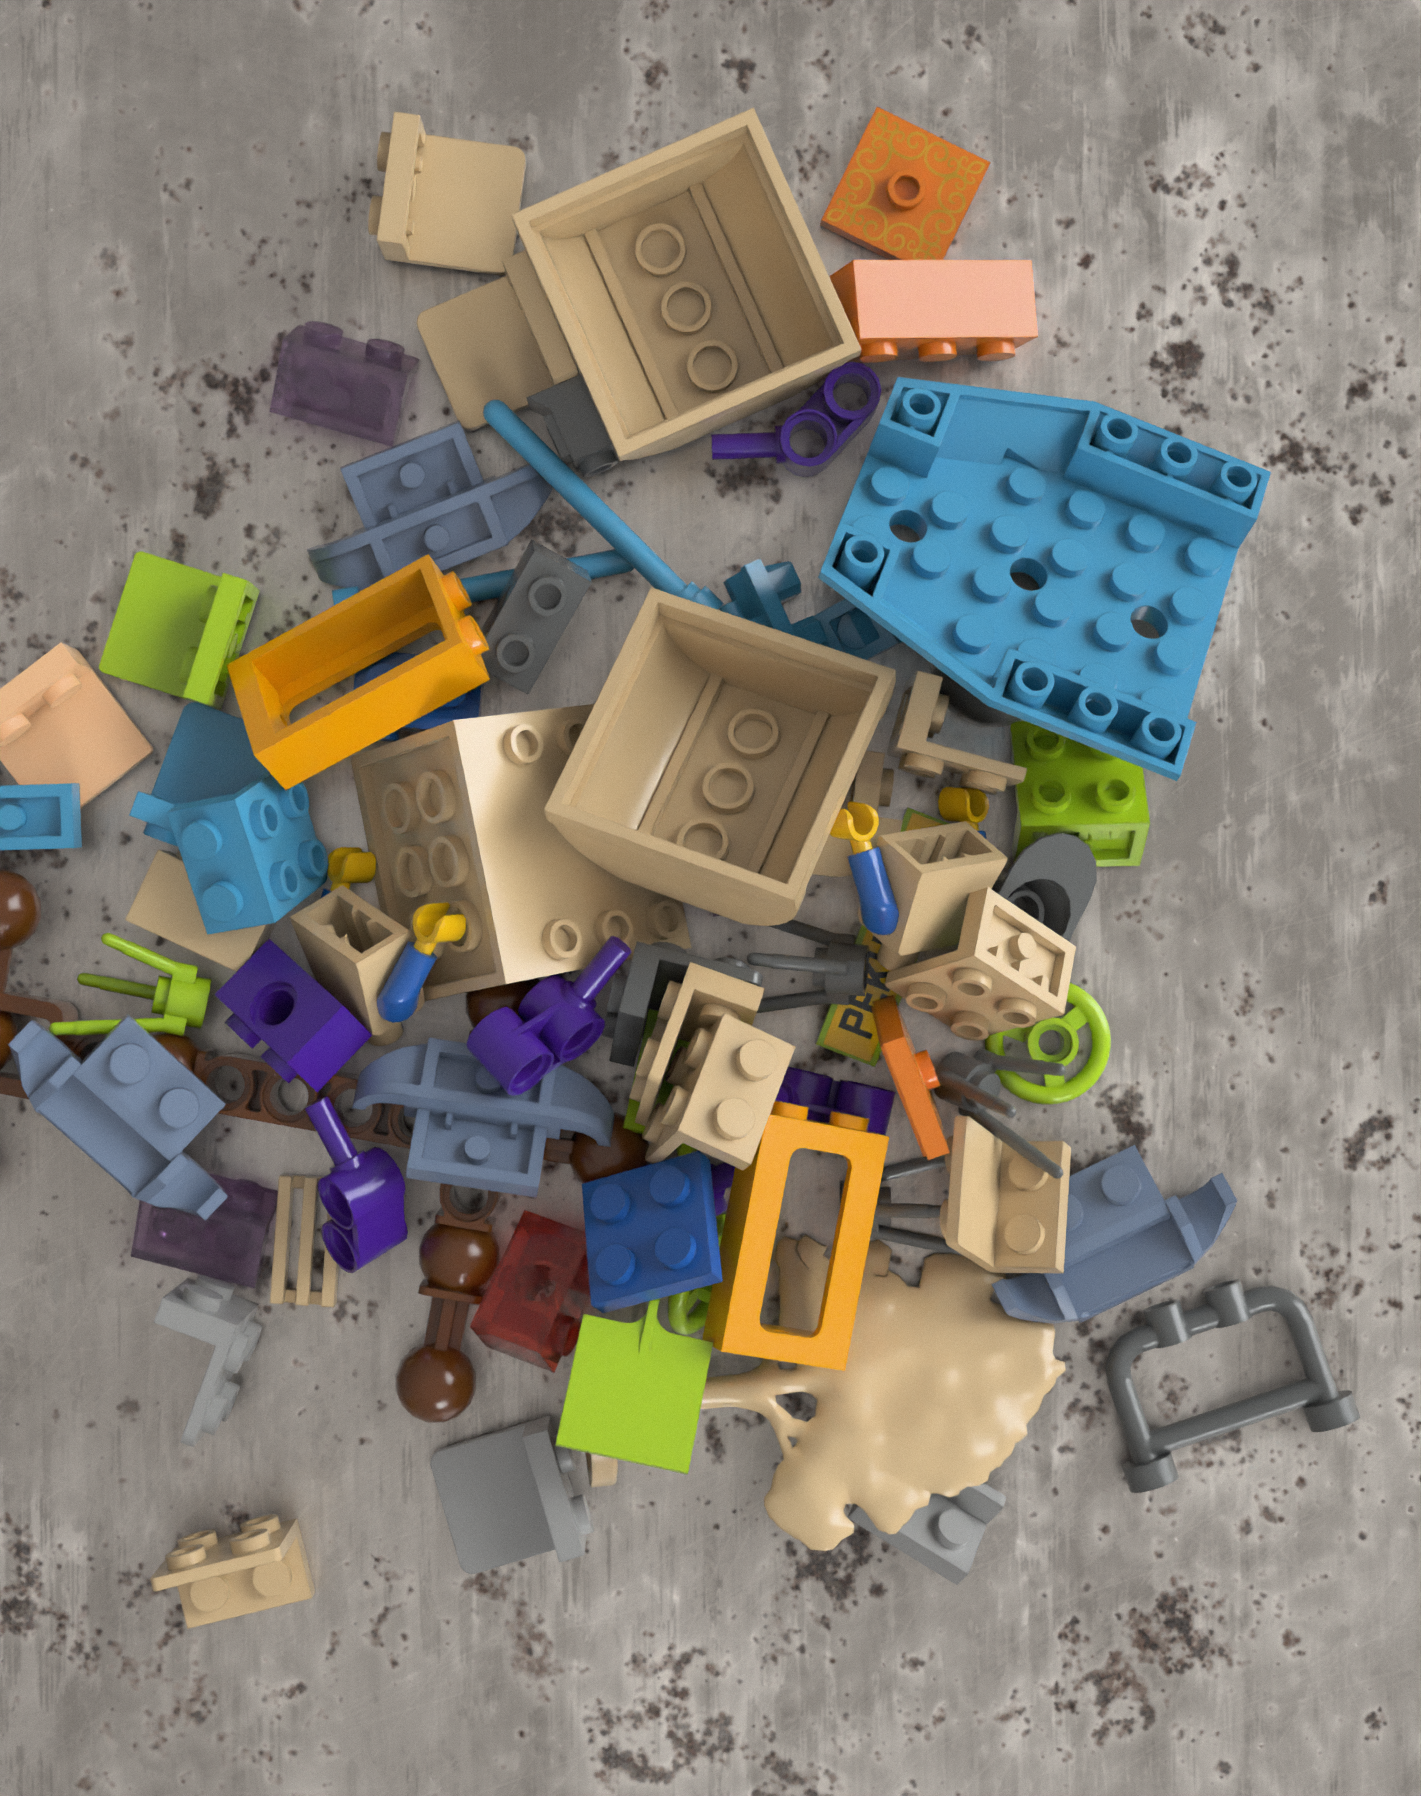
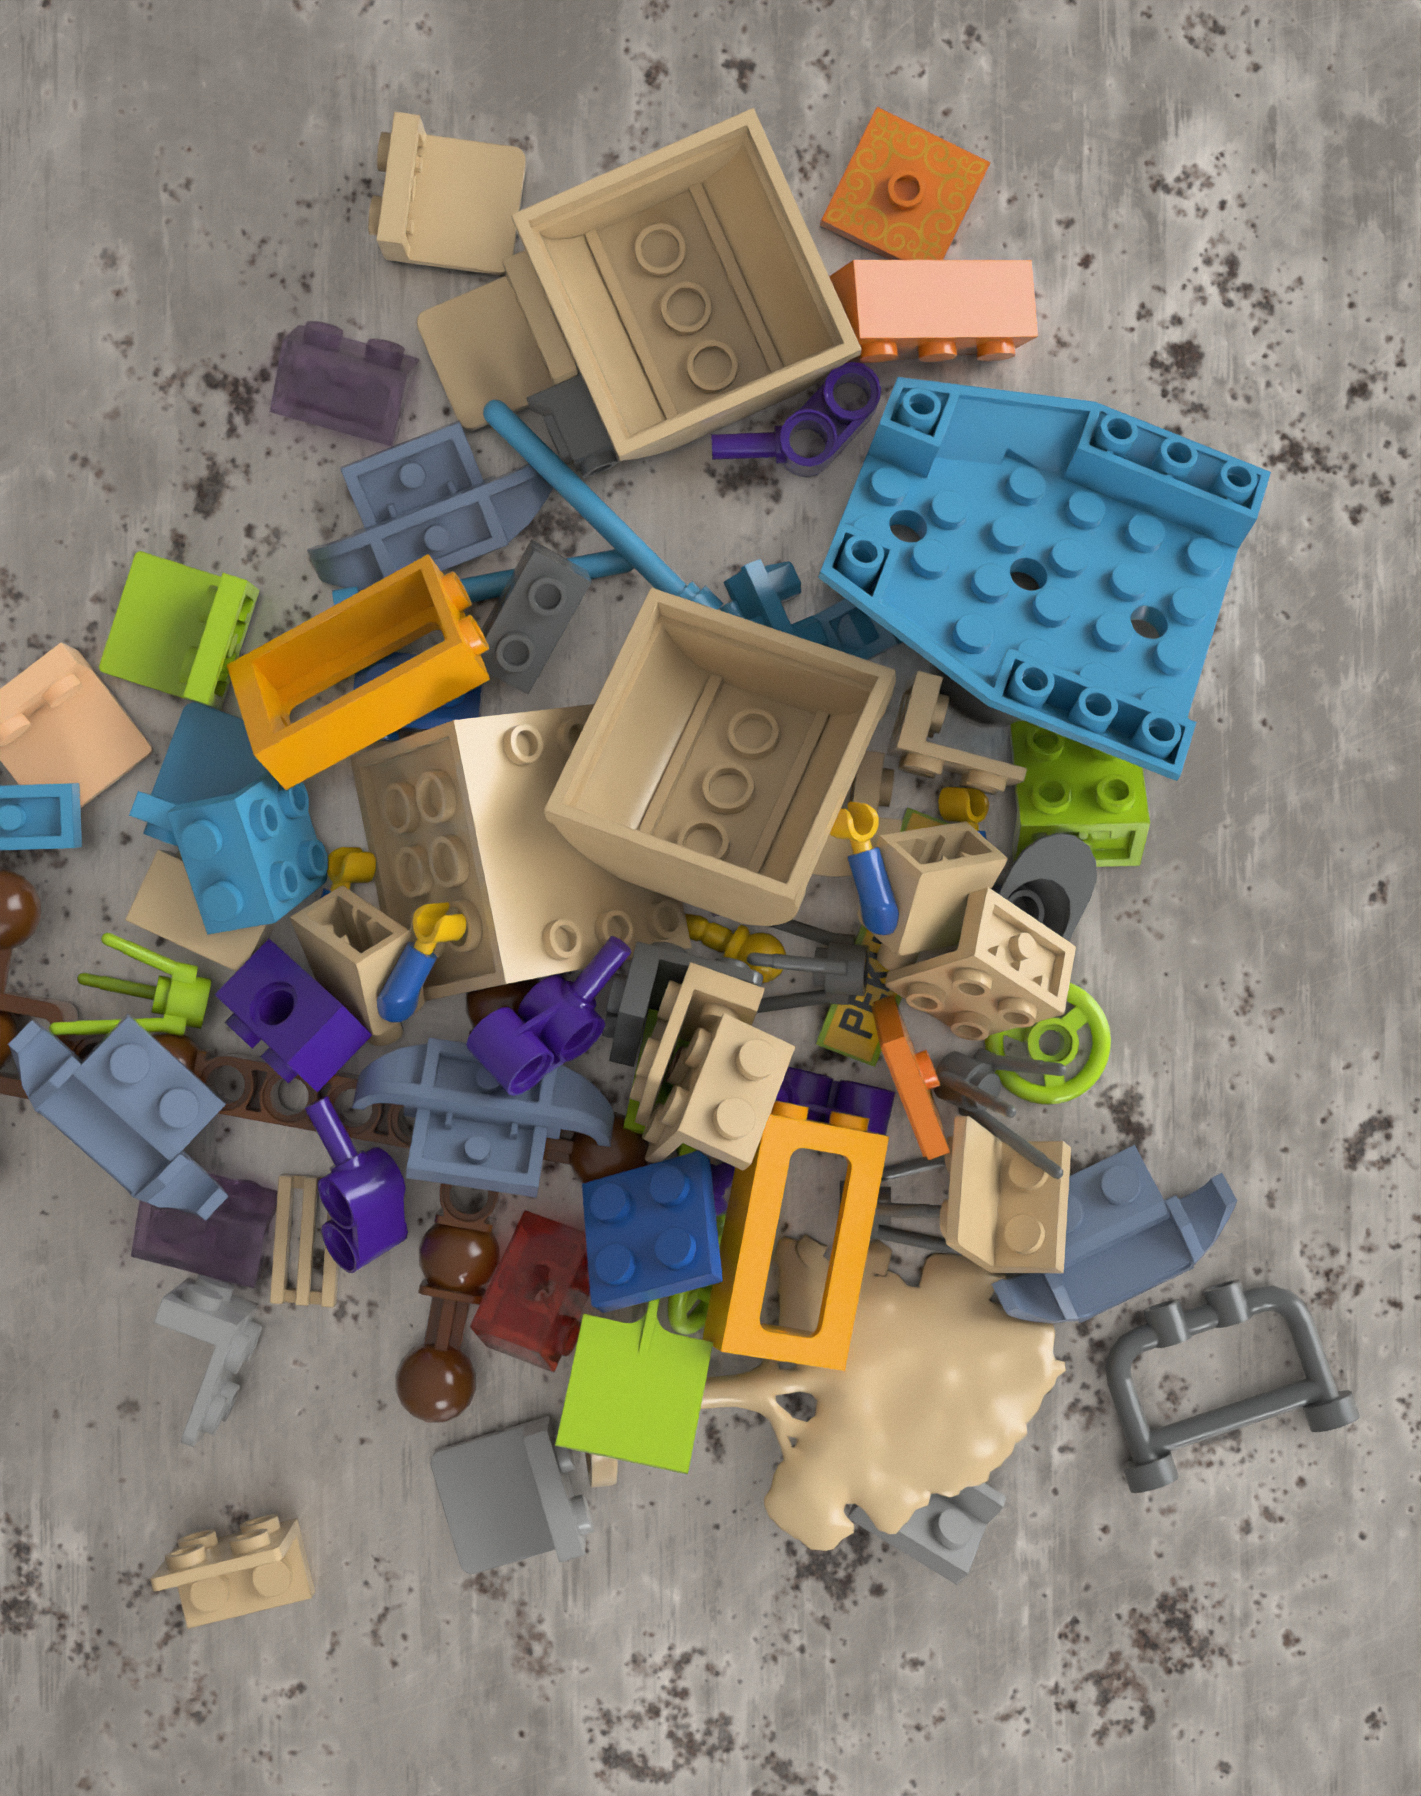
(736, 945): none -> yellow bar

